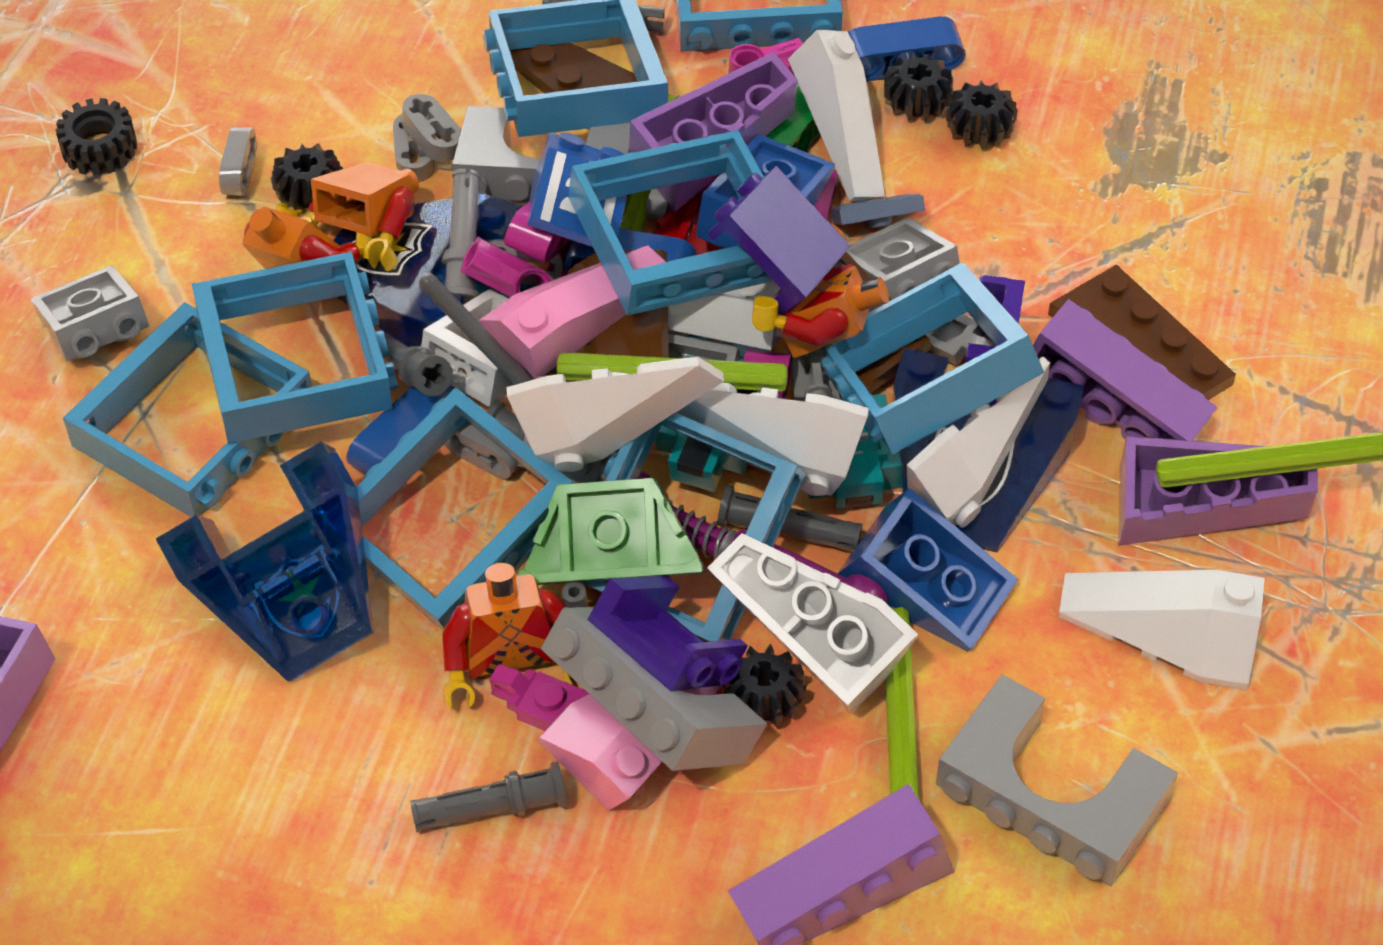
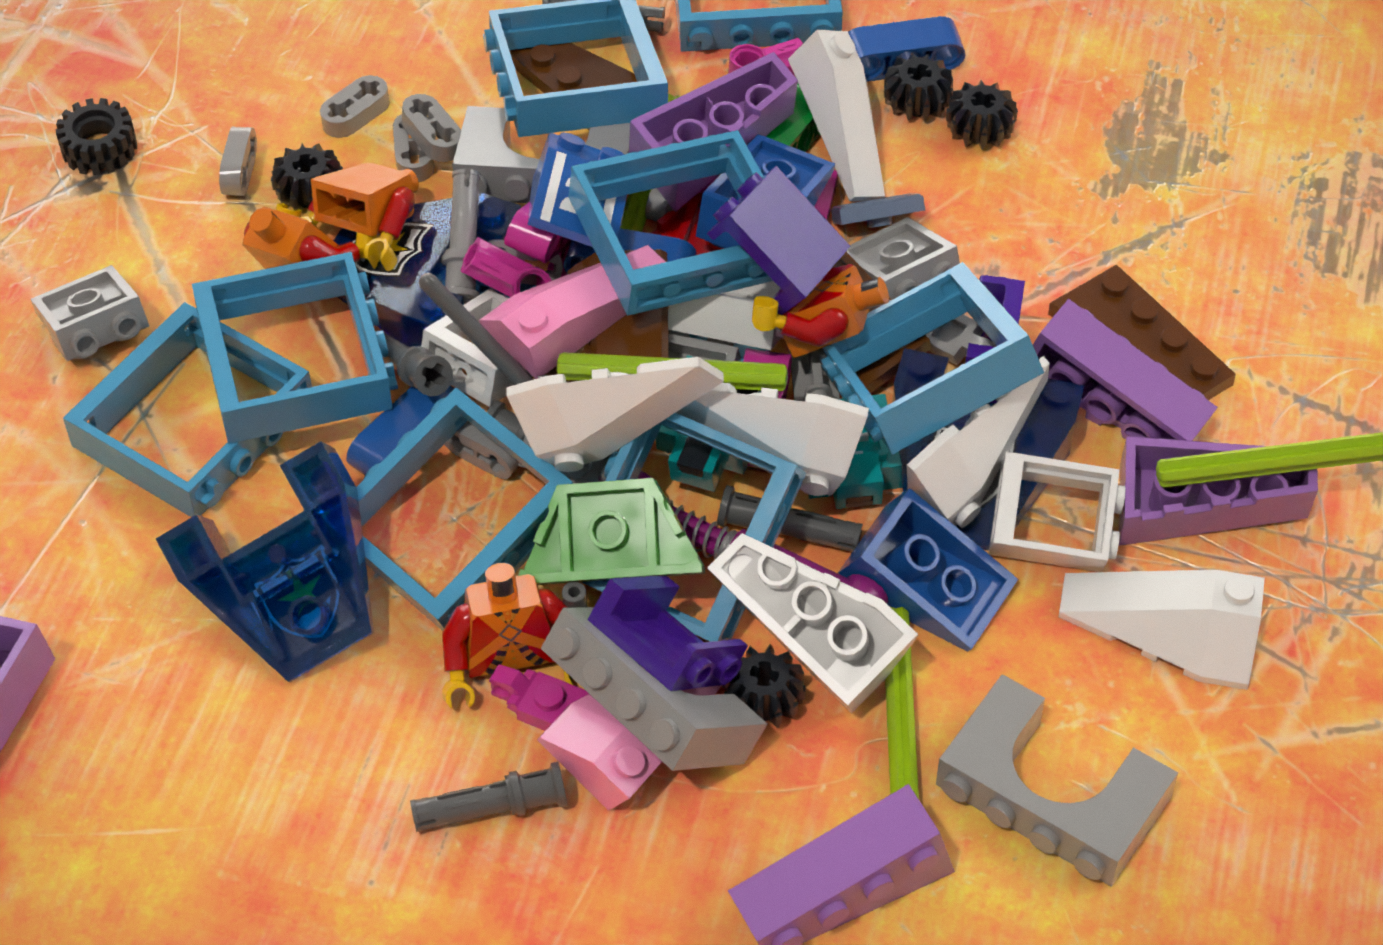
(354, 106): none -> light grey beam
(1062, 473): none -> white window

